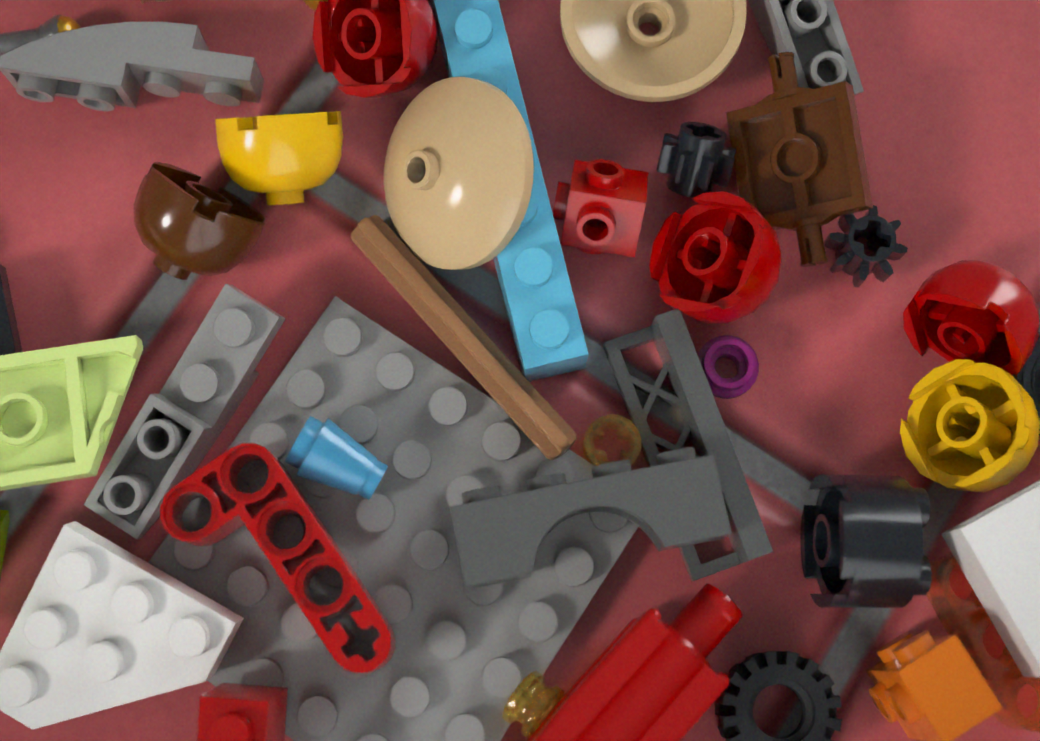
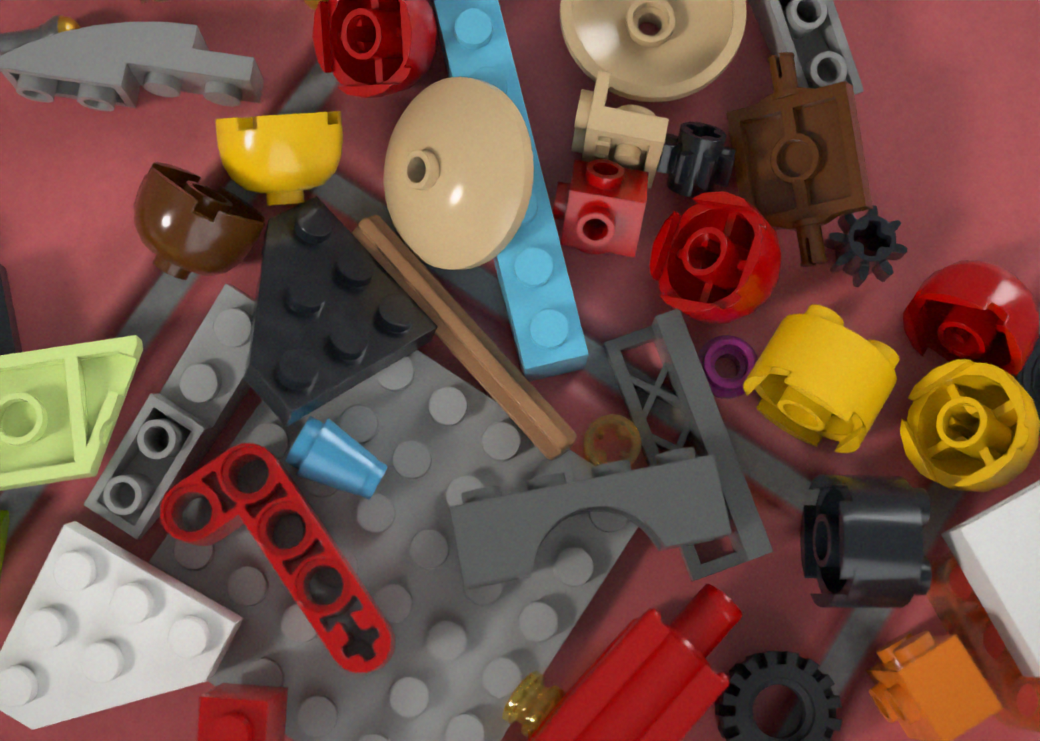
(324, 314): none -> black plate
(622, 135): none -> tan bracket
(822, 379): none -> yellow brick

